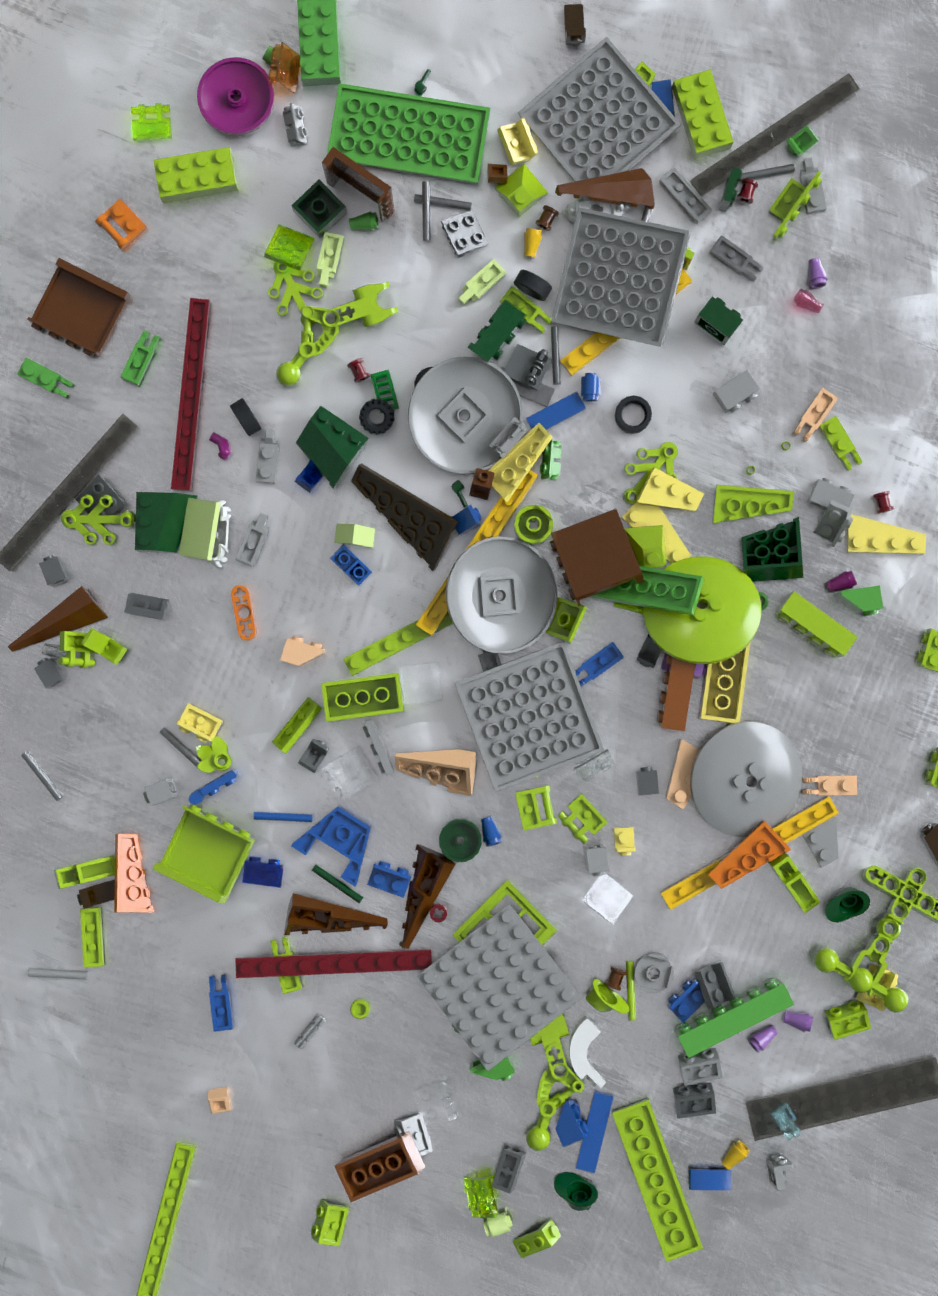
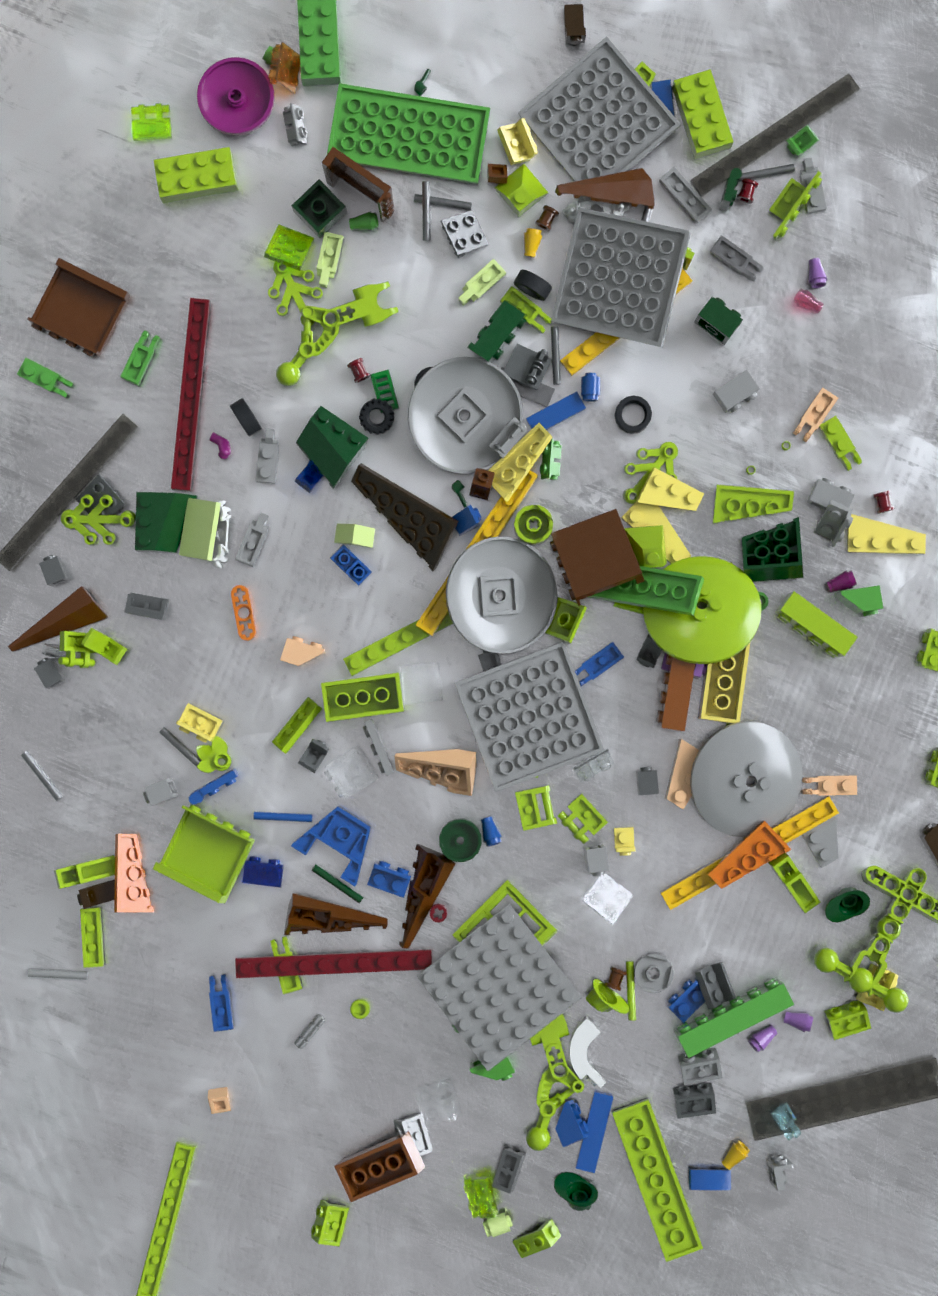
(125, 219): orange plate -> none

